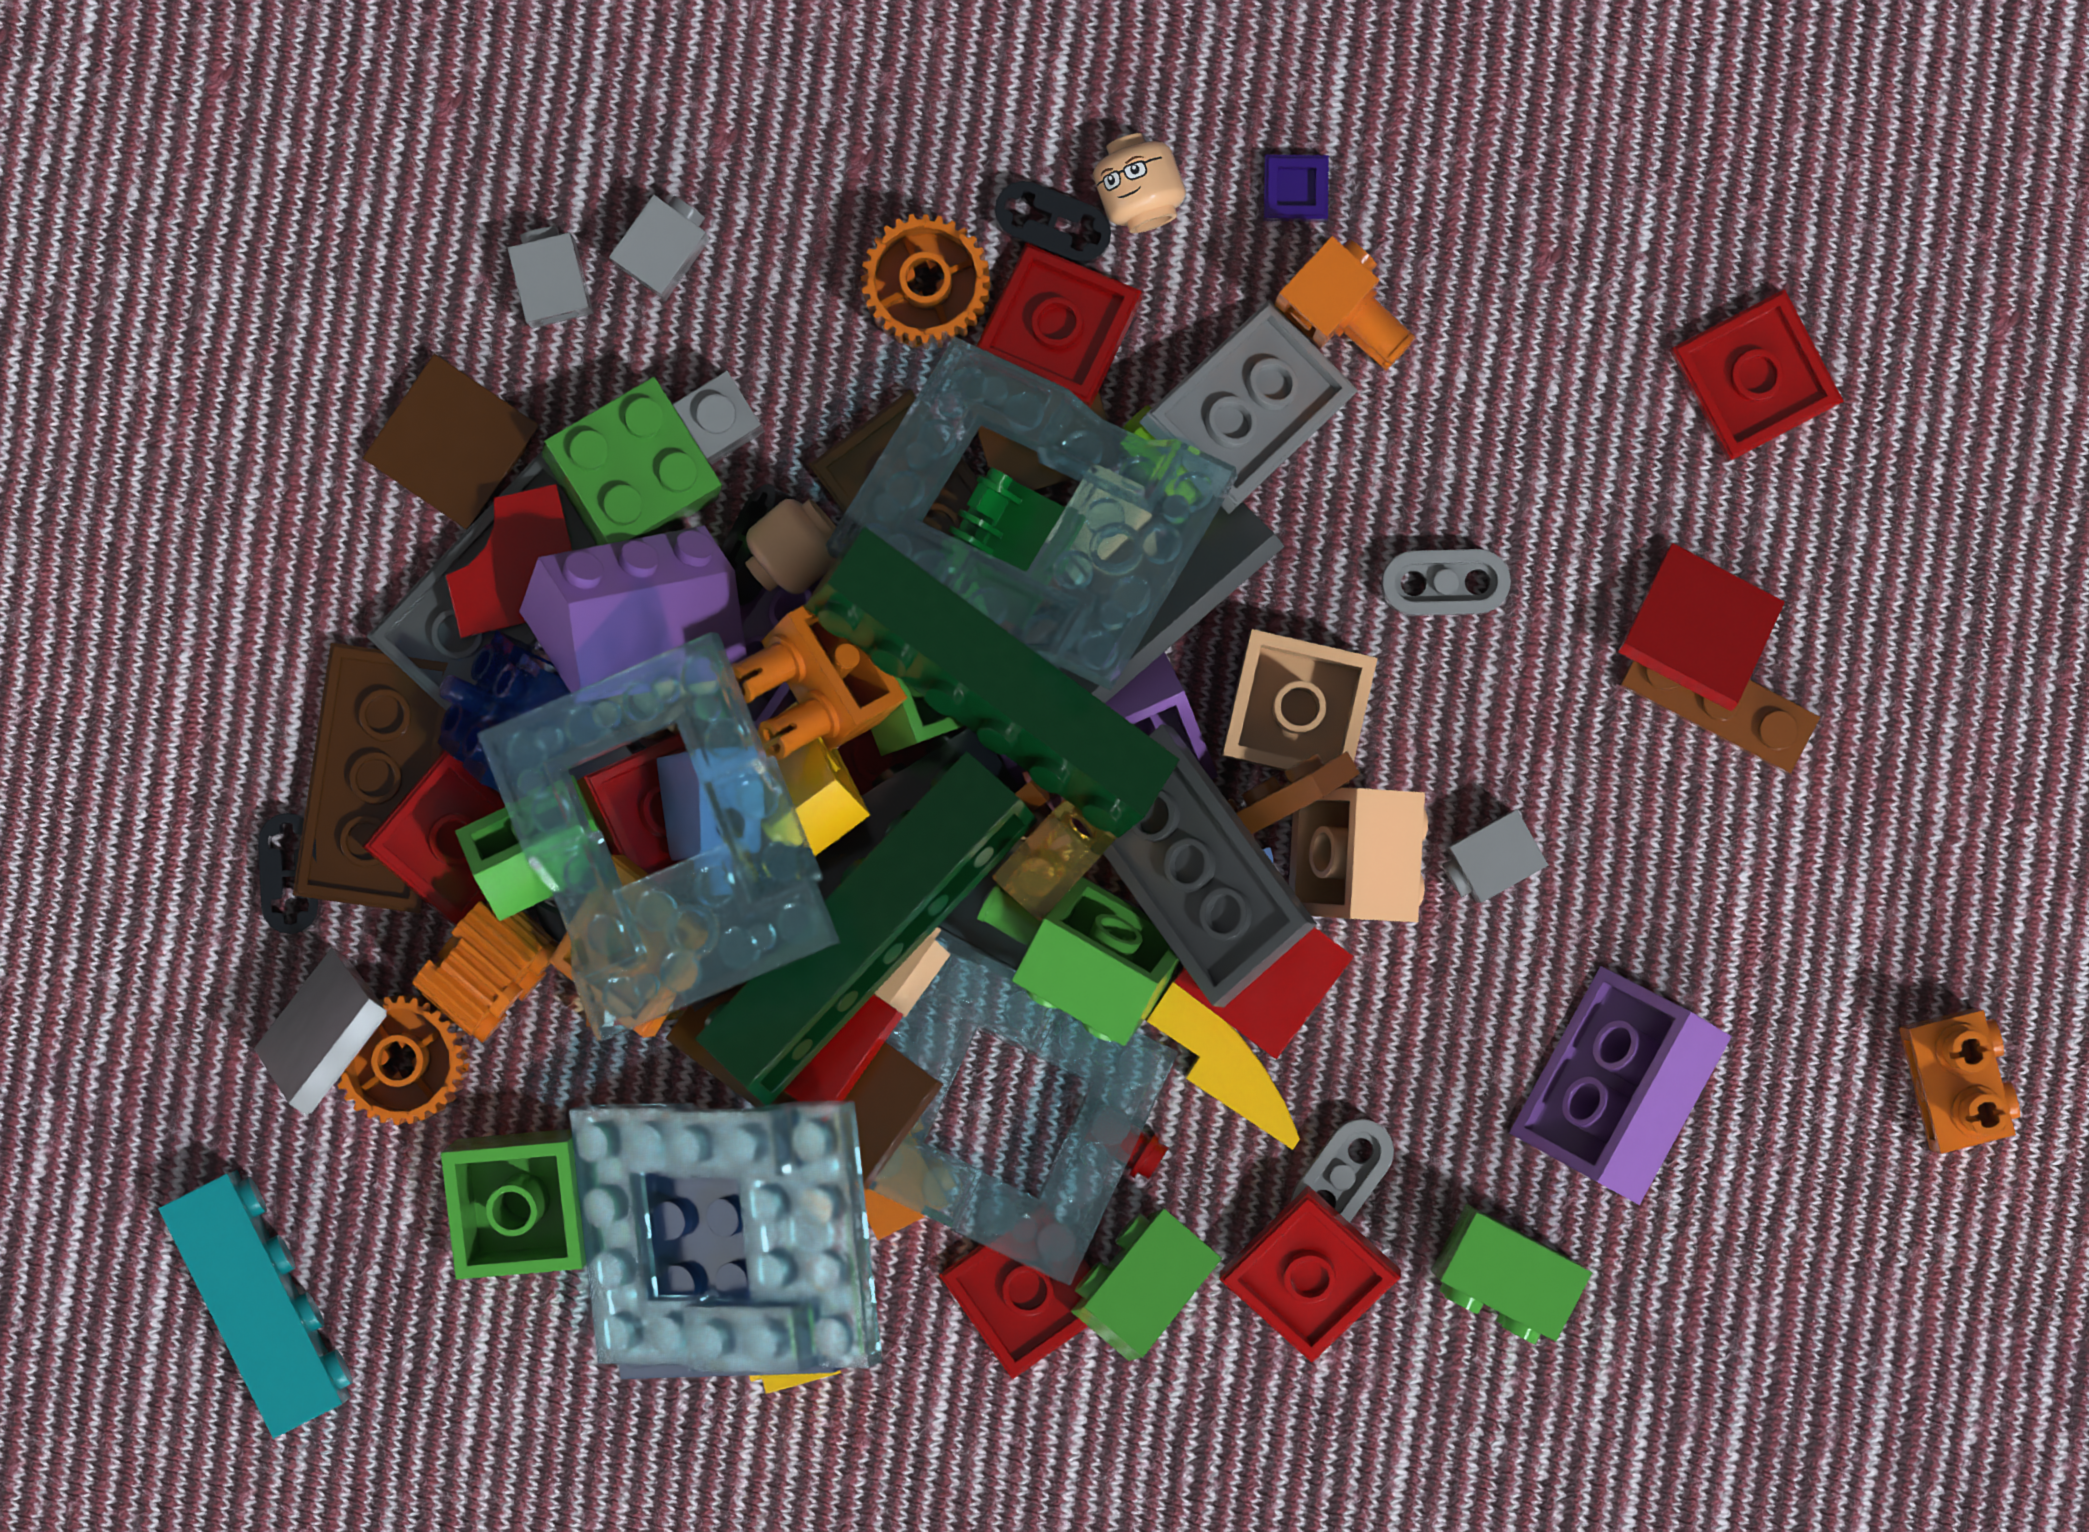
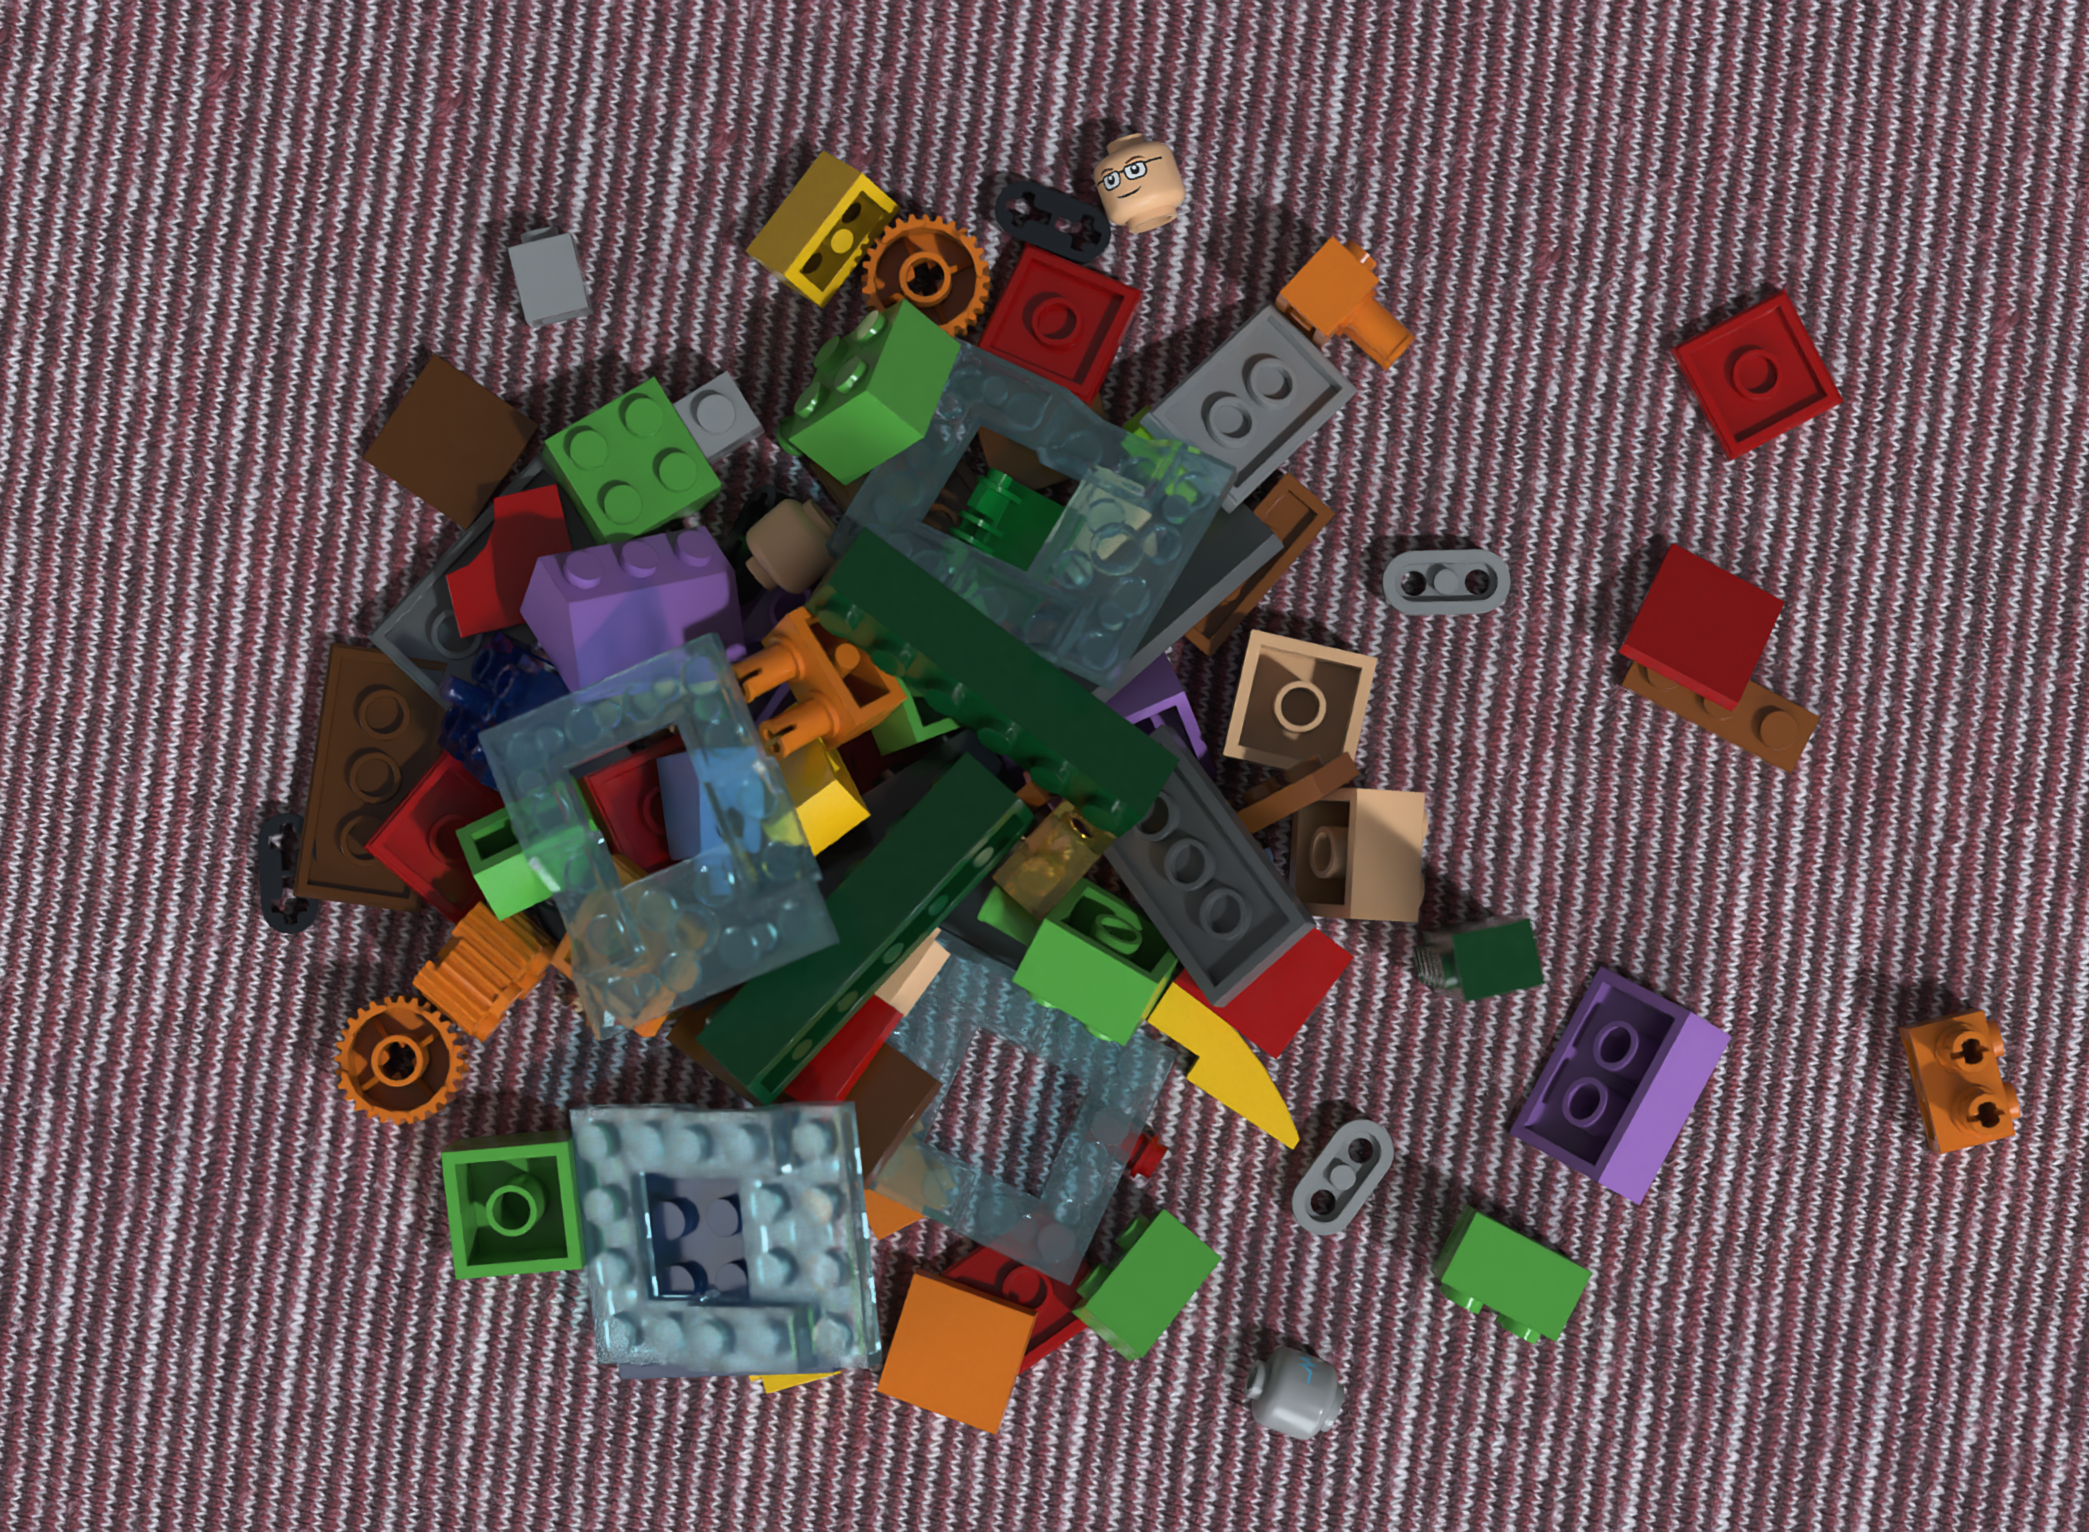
(256, 1302): teal brick -> none
(320, 1032): light grey tile -> none
(661, 245): light grey brick -> none
(823, 229): none -> yellow brick
(871, 392): none -> bright green brick
(957, 1351): none -> orange tile
(1294, 1393): none -> light grey head
(1296, 188): dark purple tile -> none
(1296, 520): none -> dark orange plate
(1310, 1274): red tile -> none
(1479, 957): none -> dark green brick
(1493, 858): light grey brick -> none

